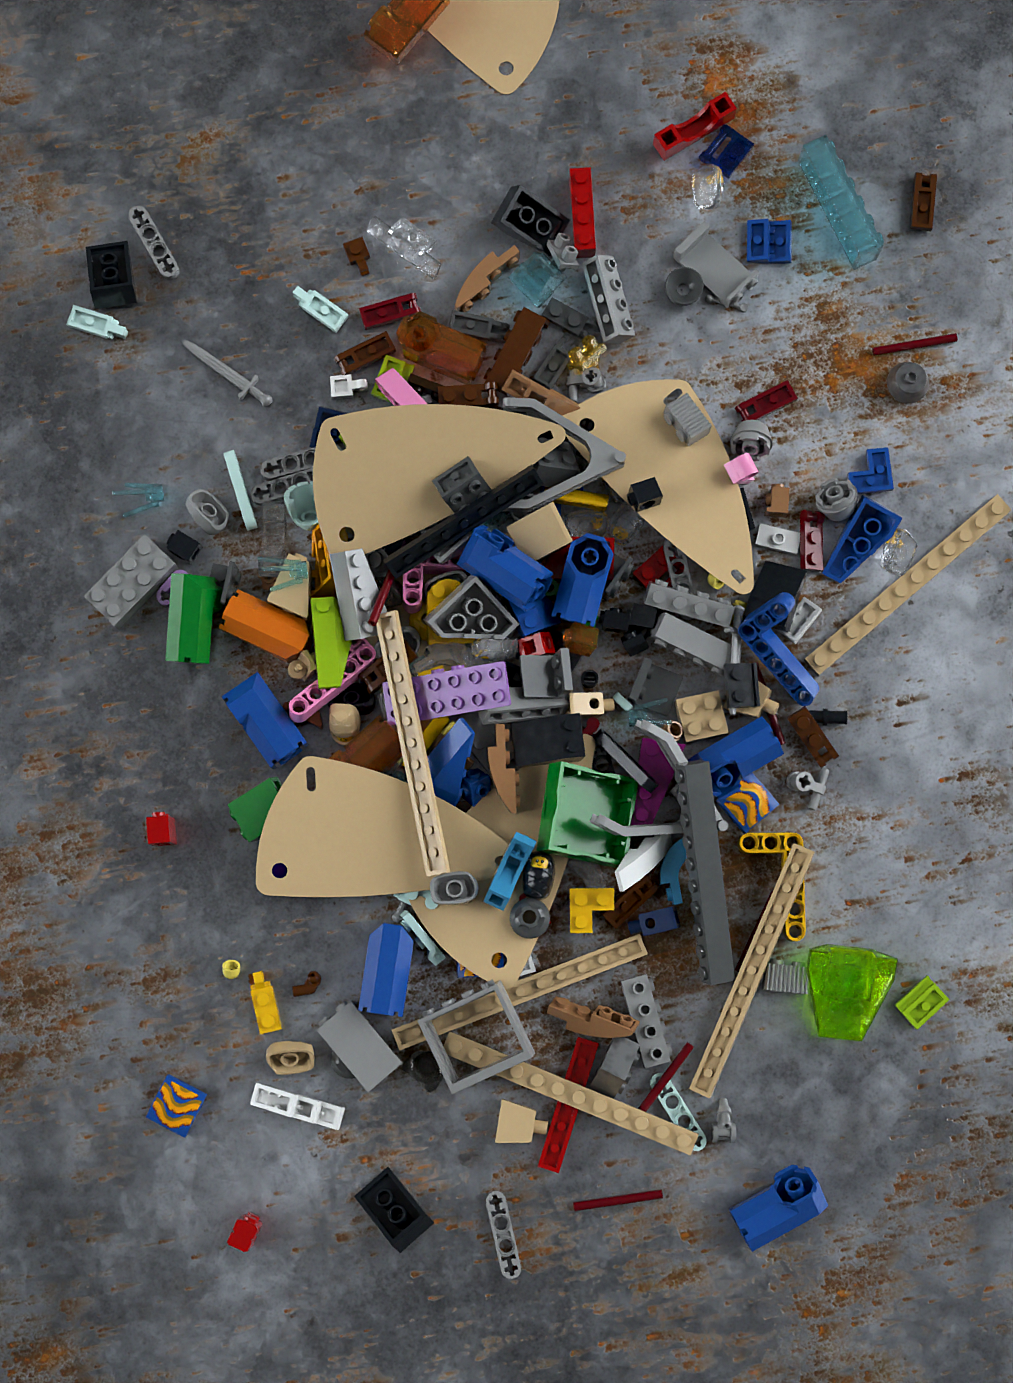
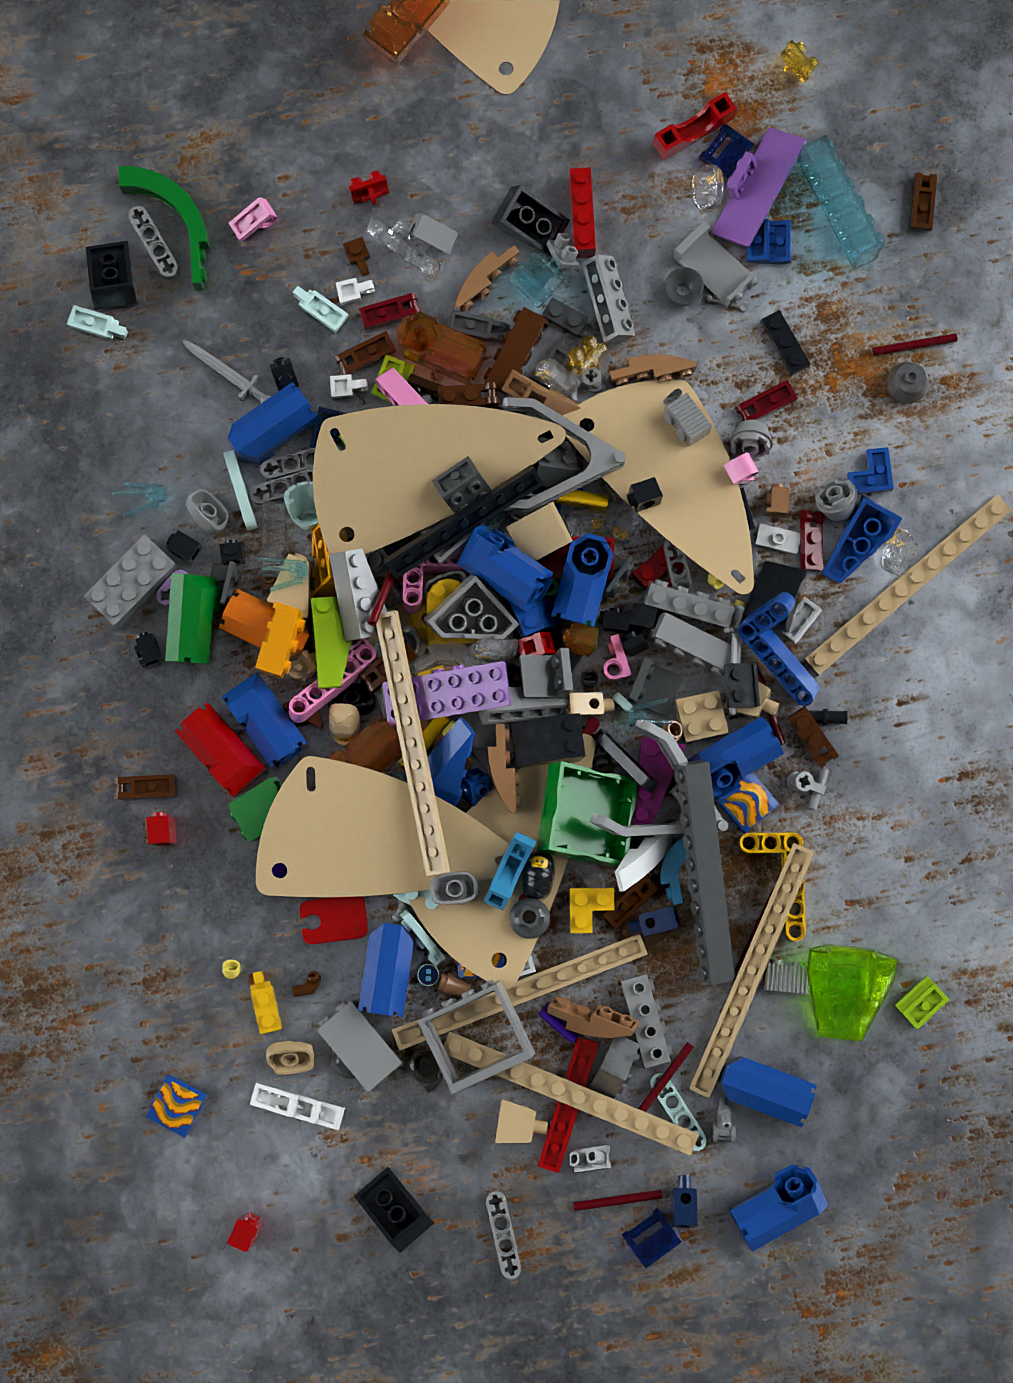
(145, 787): none -> reddish brown plate
(147, 649): none -> black brick
(150, 183): none -> green arch
(220, 750): none -> red brick
(232, 551): none -> black brick
(255, 216): none -> bright pink plate
(271, 425): none -> blue brick
(280, 640): none -> light orange wedge
(283, 373): none -> black bracket
(340, 919): none -> red piece
(350, 290): none -> white plate
(368, 189): none -> red hips
(428, 975): none -> dark blue tile
(433, 232): none -> light grey hinge
(452, 985): none -> medium nougat cone
(557, 377): none -> clear piece
(558, 1024): none -> dark purple slope
(590, 1159): none -> light grey hips
(615, 648): none -> bright pink plate
(656, 1244): none -> clear blue plate
(659, 366): none -> medium nougat slope
(684, 1214): none -> dark blue torso
(756, 186): none -> medium lavender bracket
(767, 1090): none -> blue brick
(785, 342): none -> black plate
(797, 61): none -> clear yellow hips

